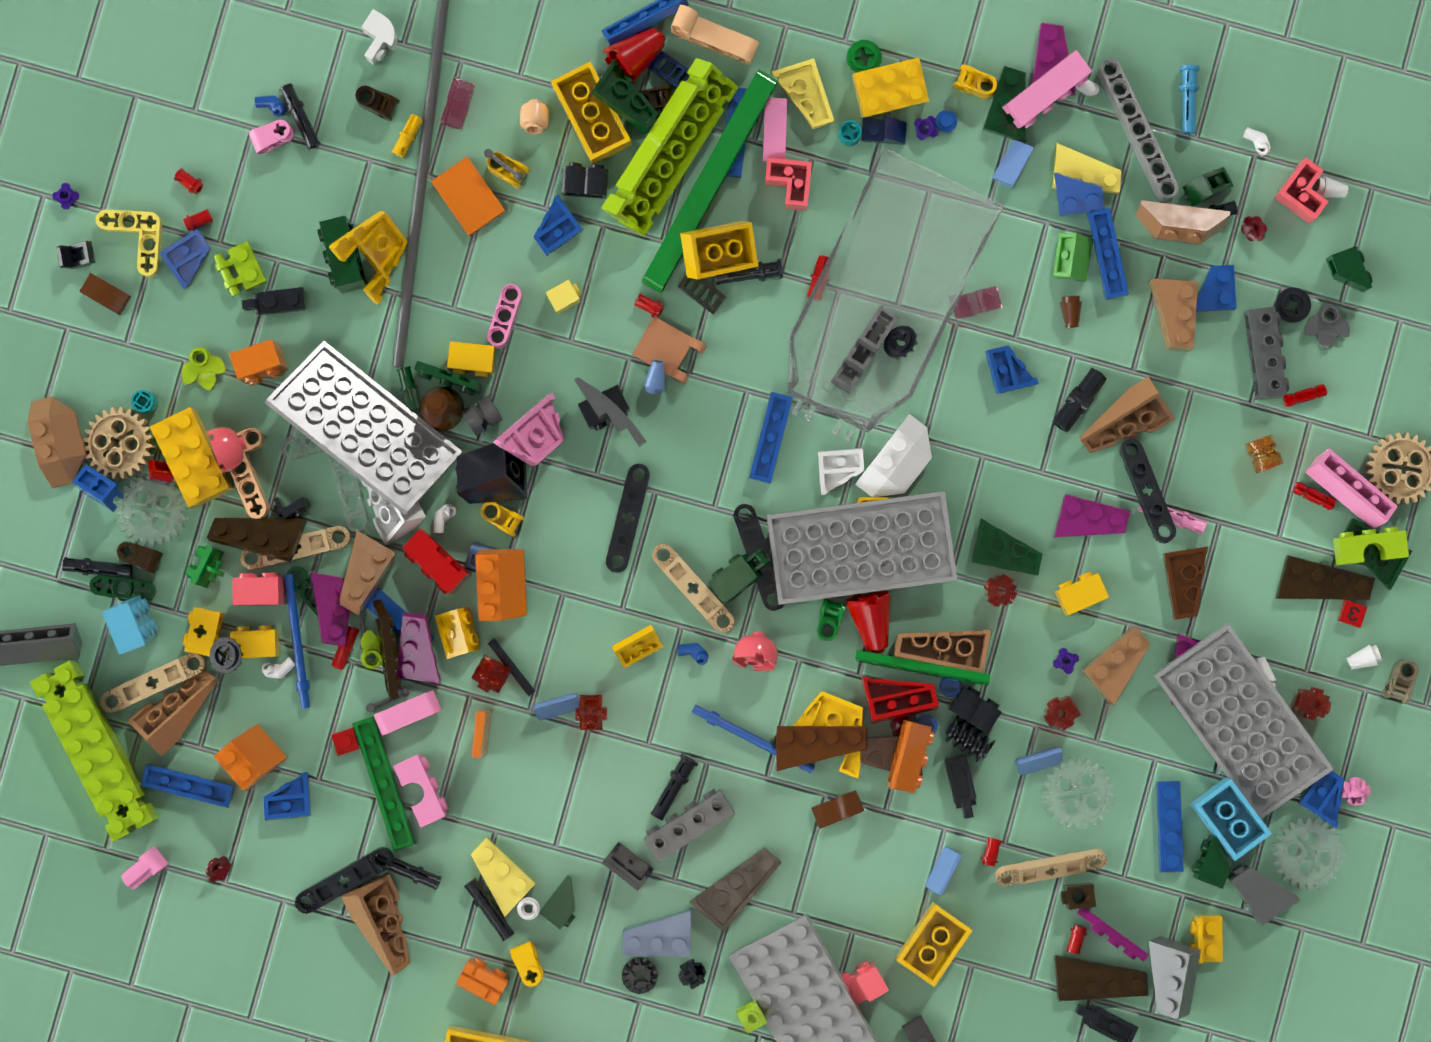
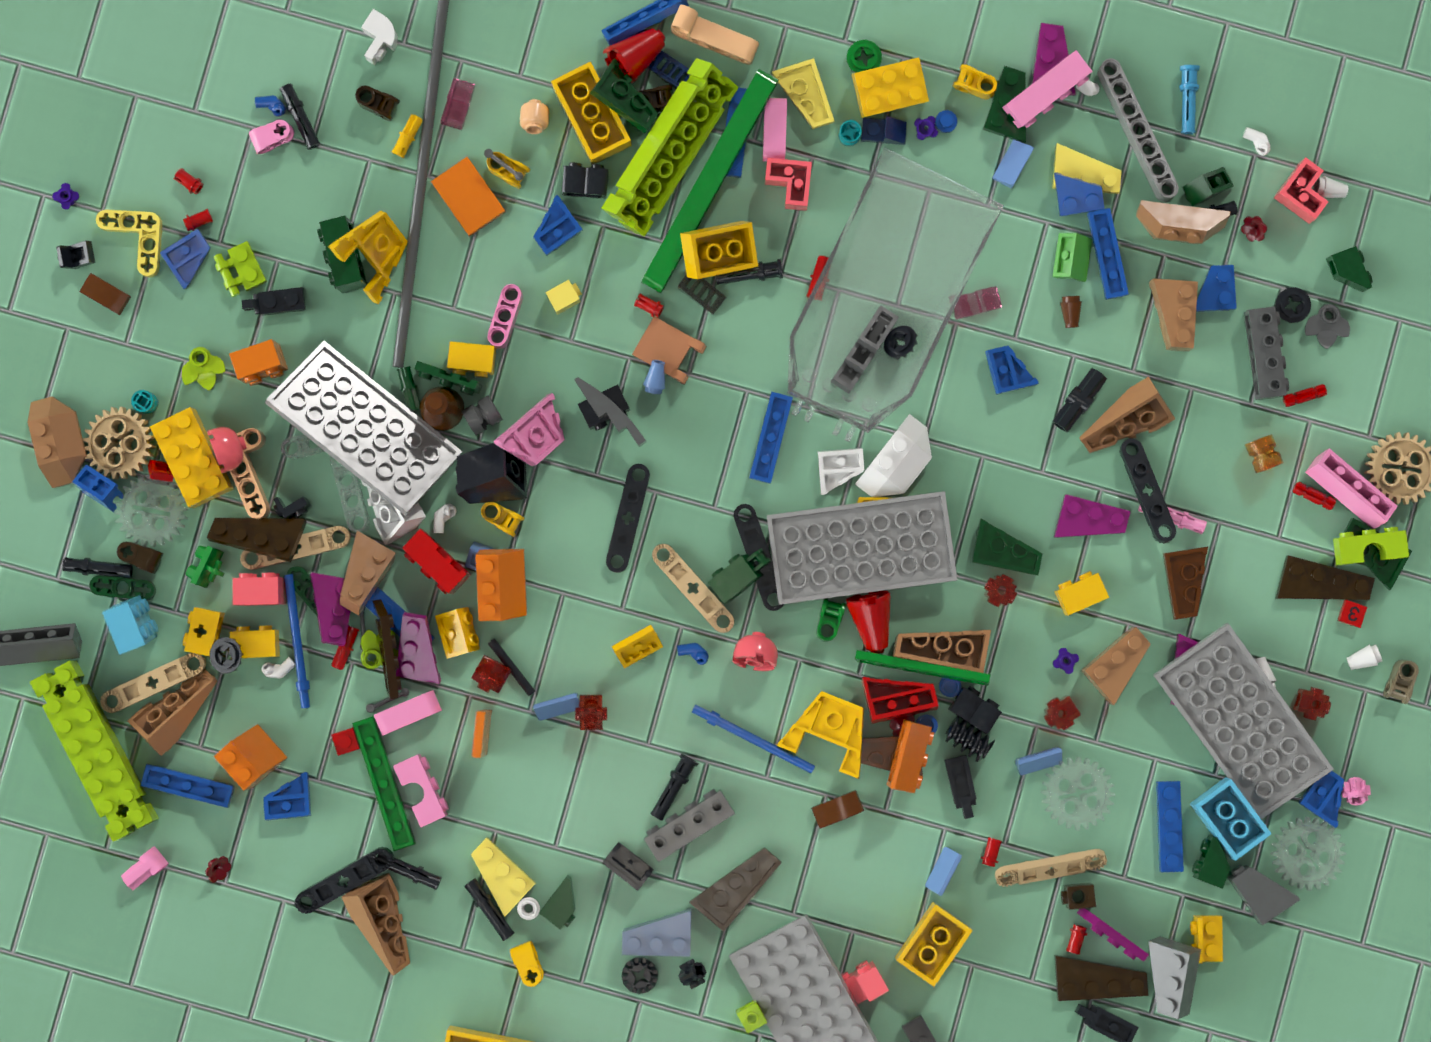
(482, 980): orange brick -> none
(816, 743): reddish brown wing -> none

